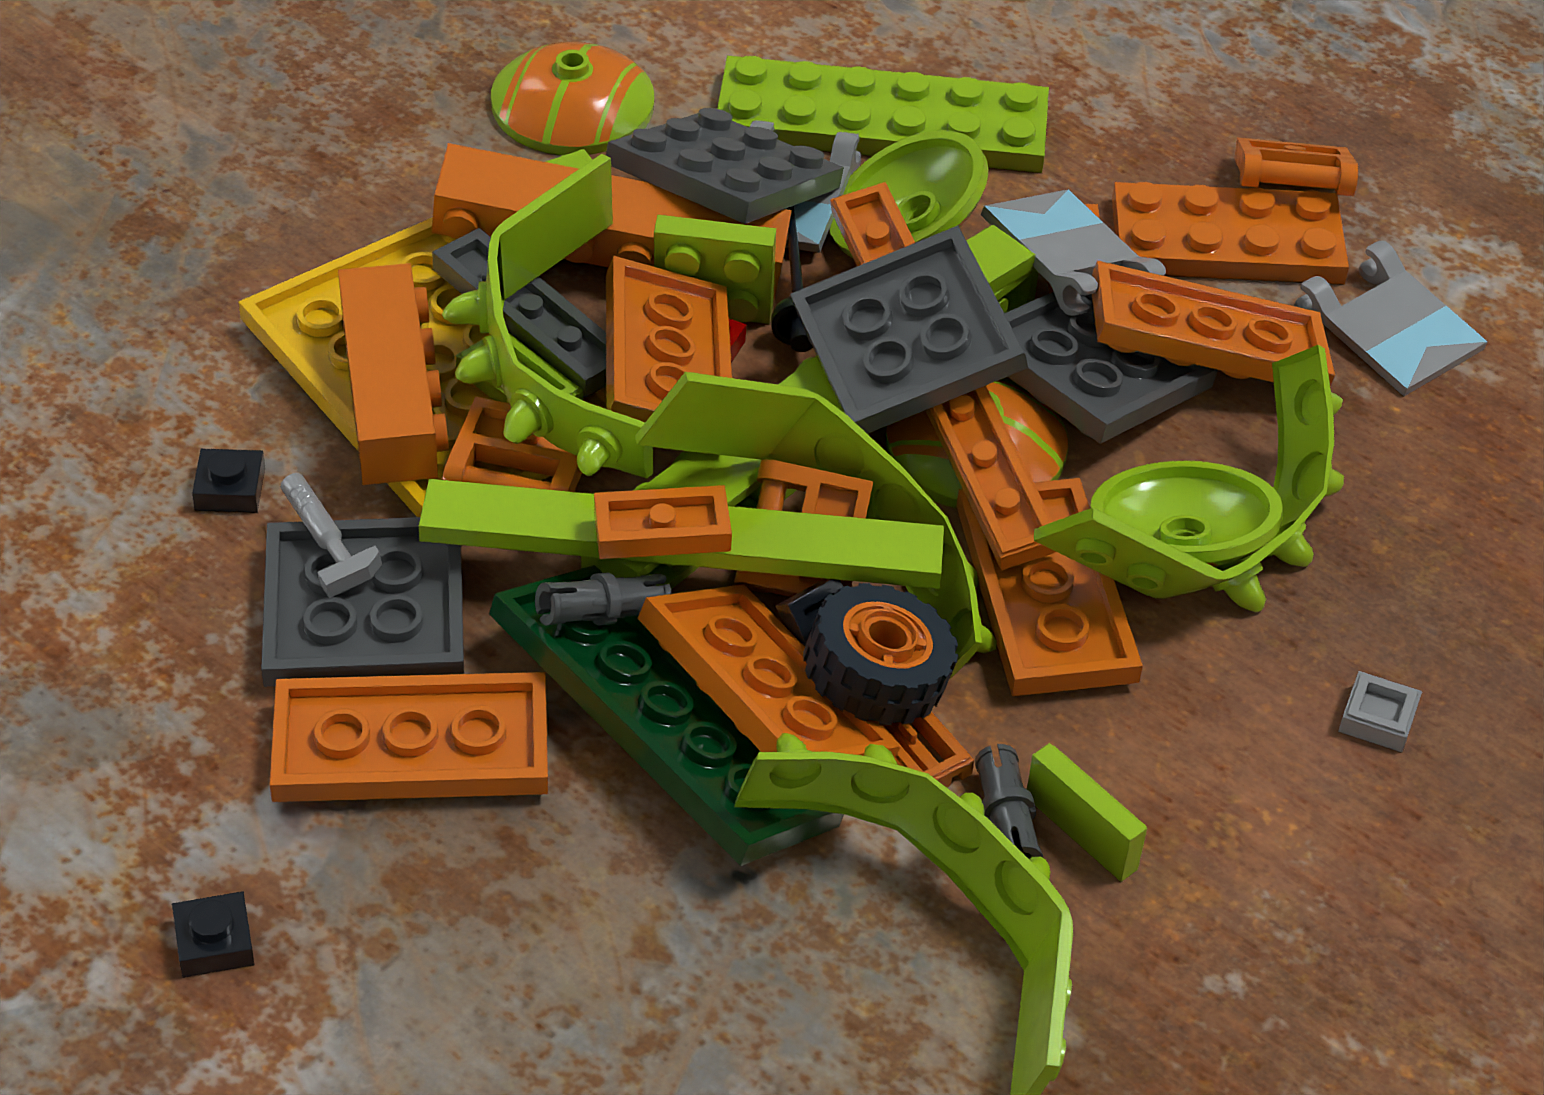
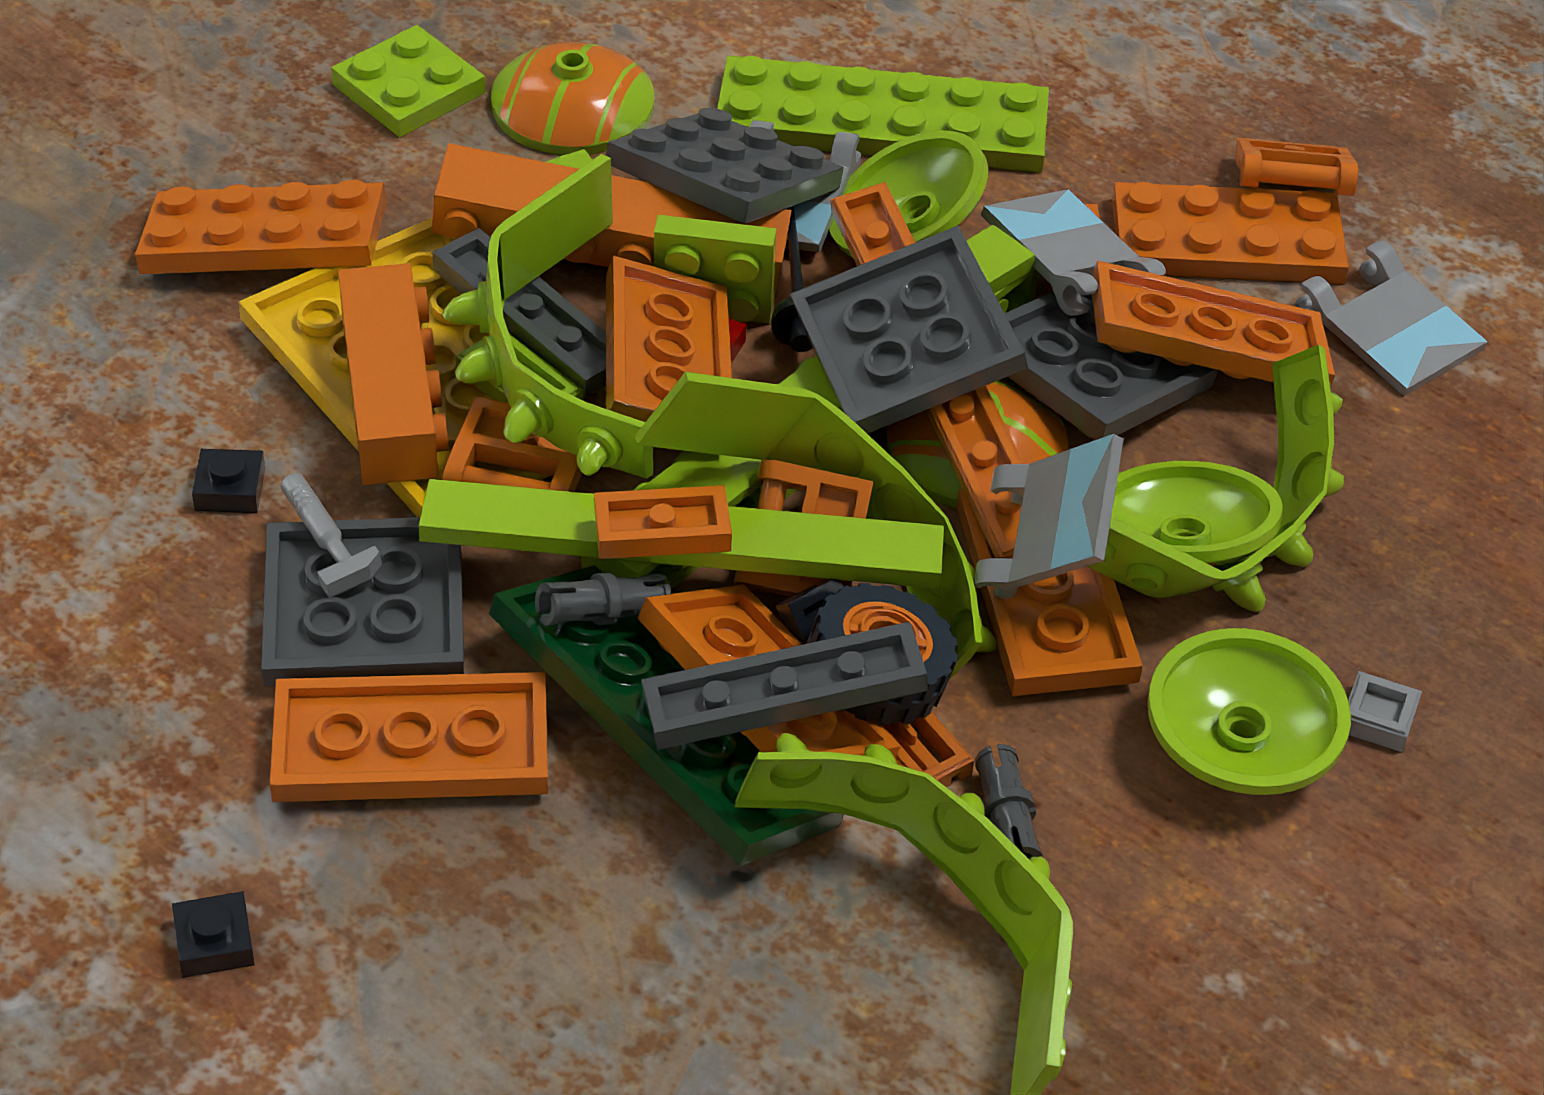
(262, 227): none -> orange plate
(408, 80): none -> lime plate
(784, 685): none -> dark grey plate
(1061, 516): none -> light grey flag
(1086, 812): lime tile -> none
(1249, 711): none -> lime dish

